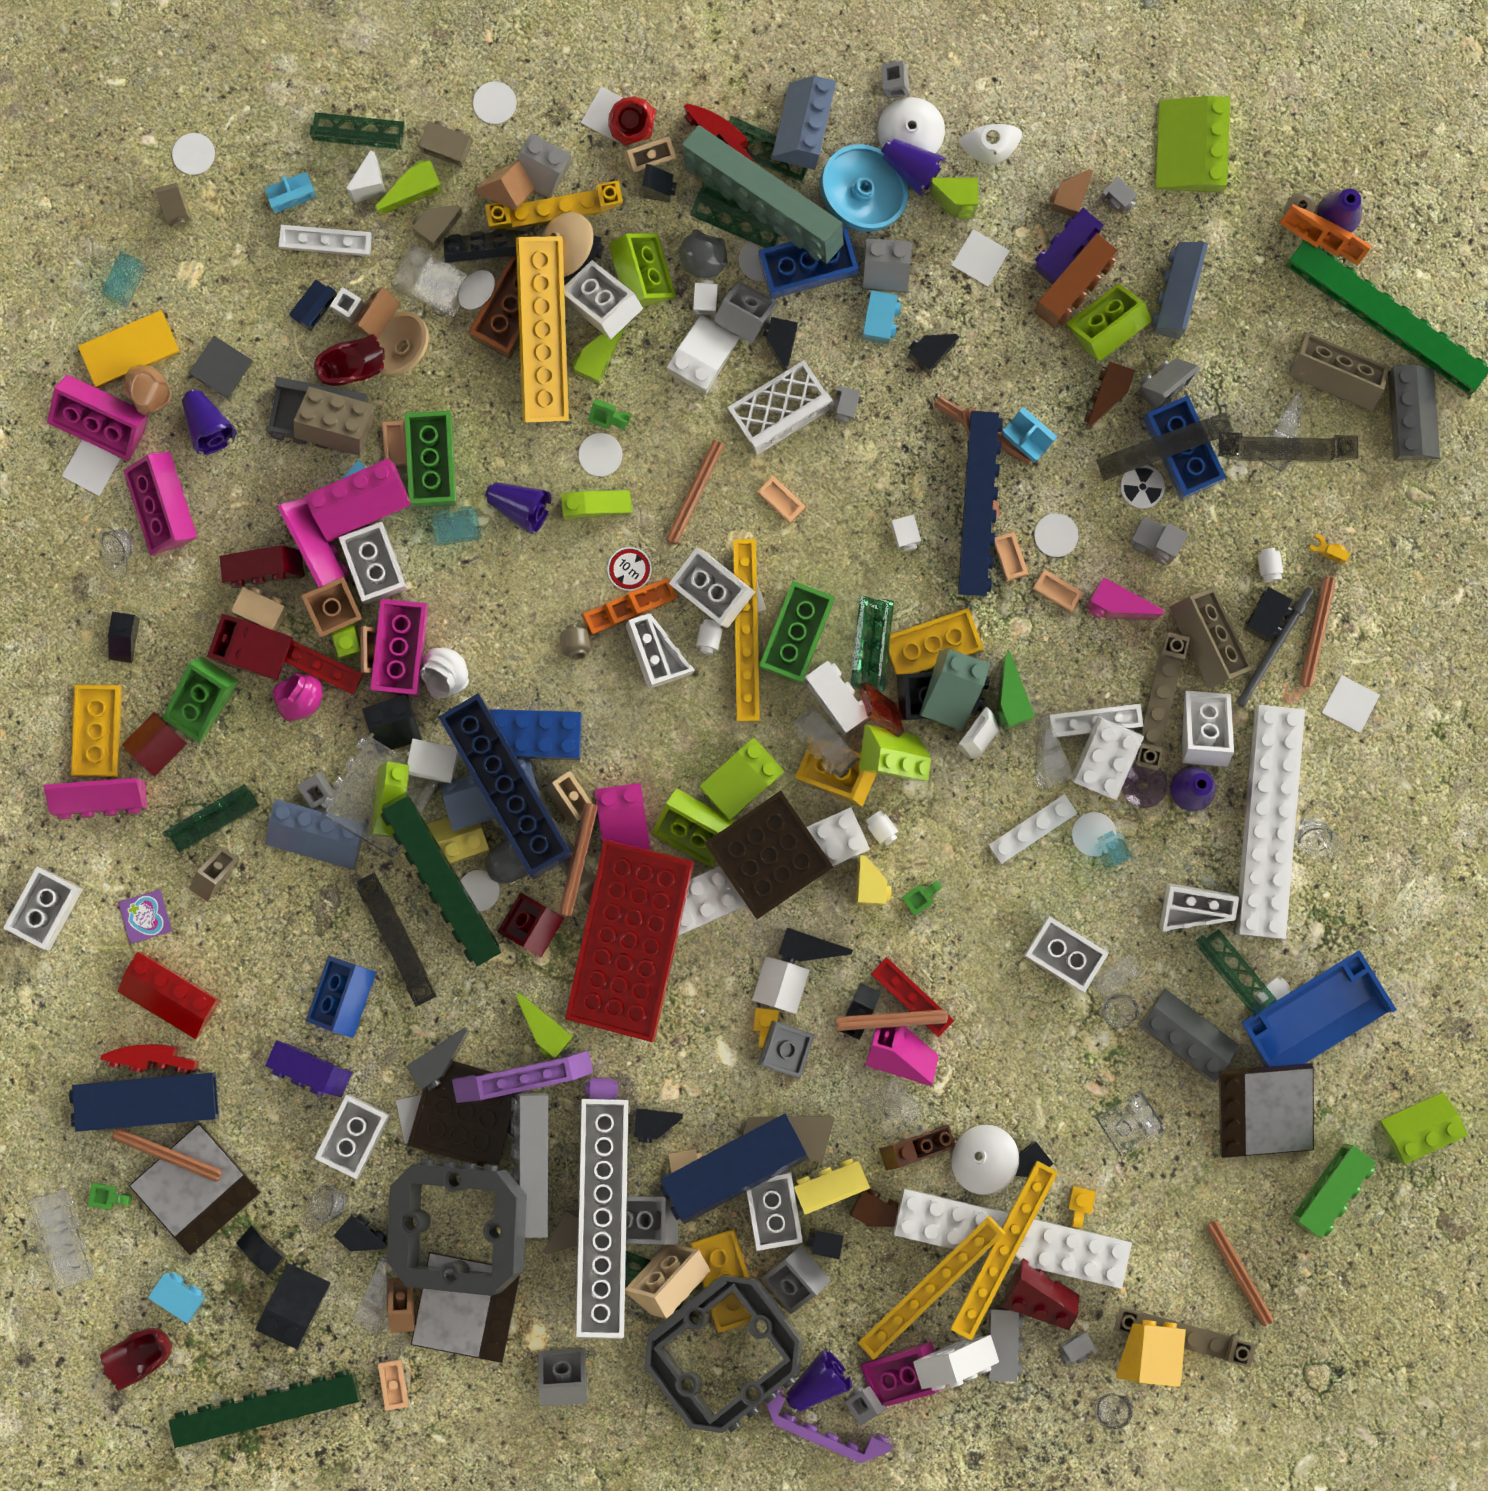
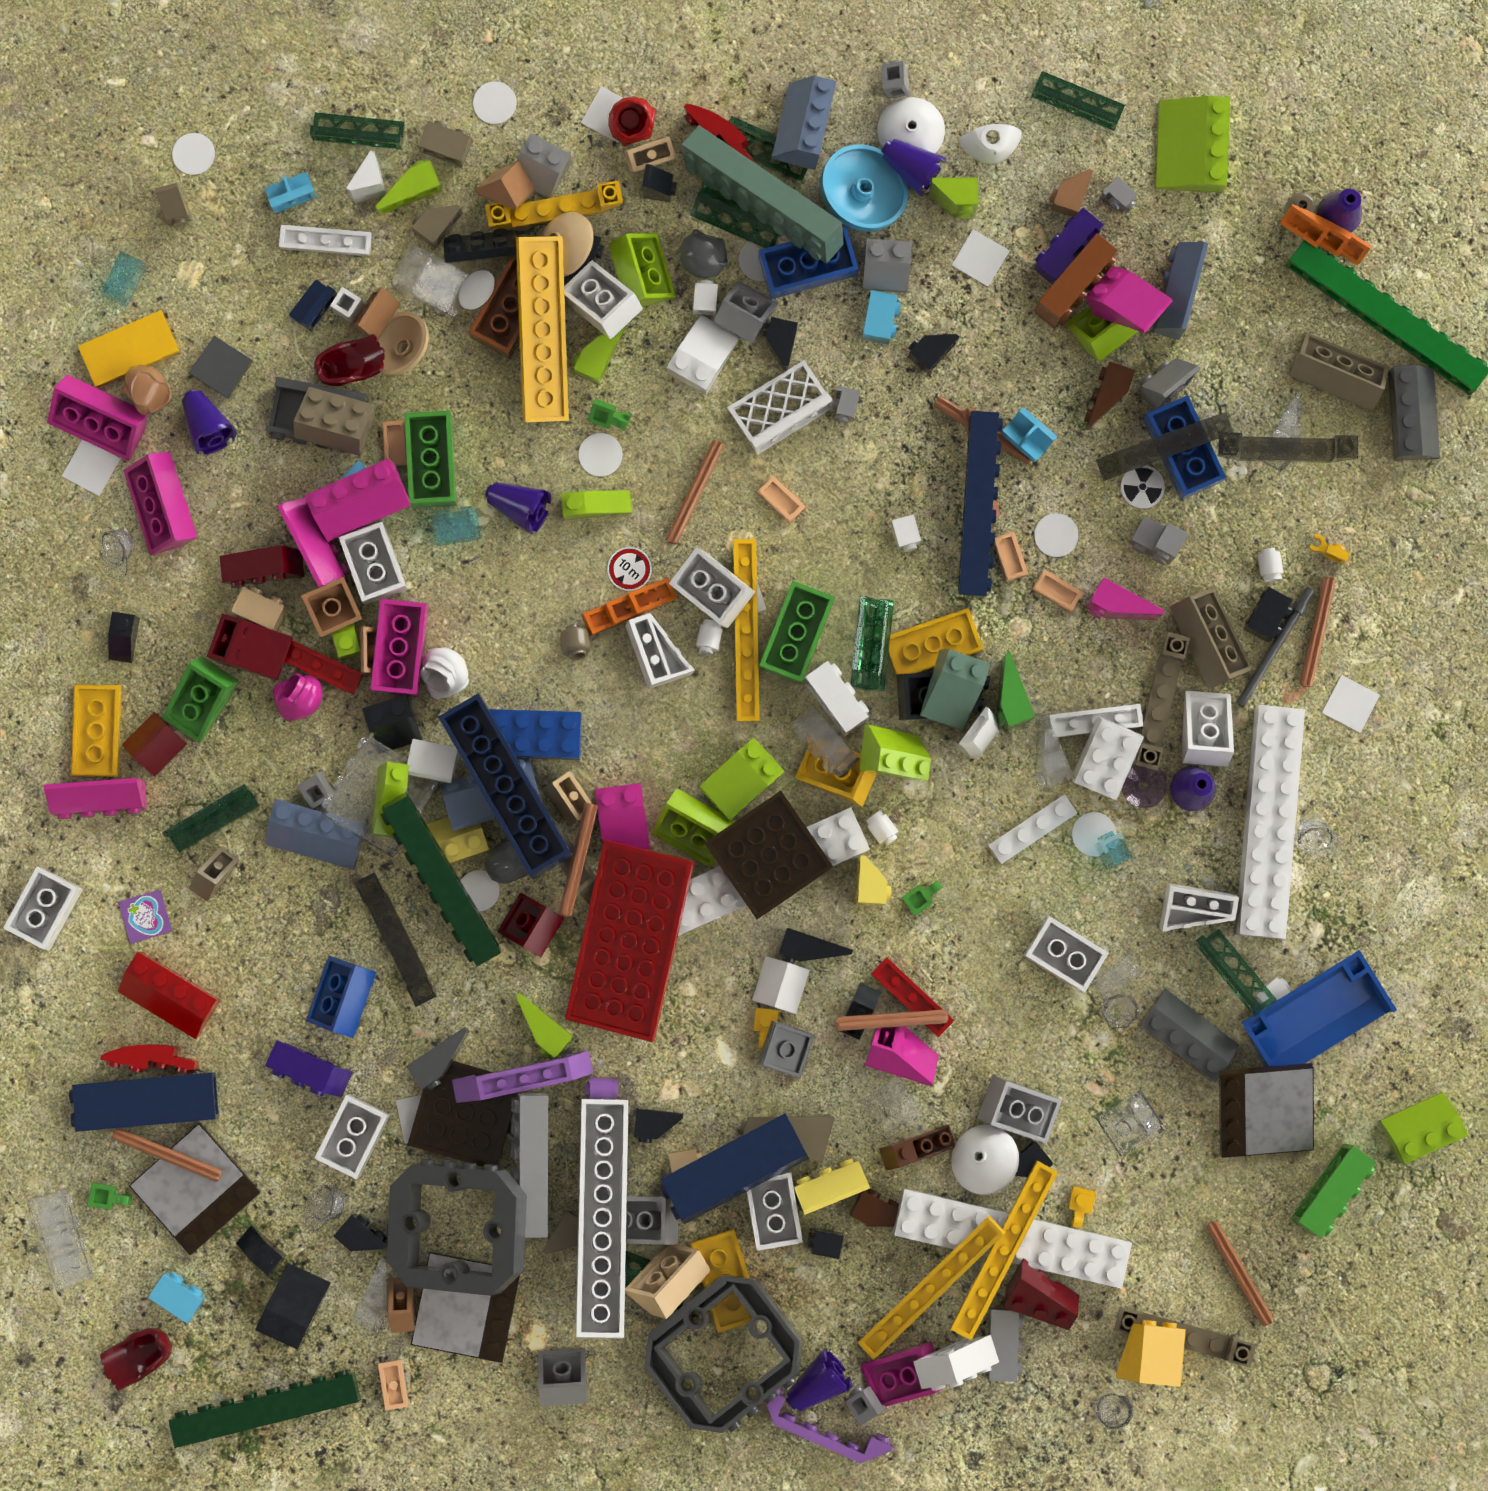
(795, 1279): light grey slope -> none
(881, 709): clear red tile -> none
(1019, 1109): none -> light grey slope
(1076, 105): none -> clear green fence
(1077, 1348): light grey brick -> none
(1127, 300): none -> dark pink slope

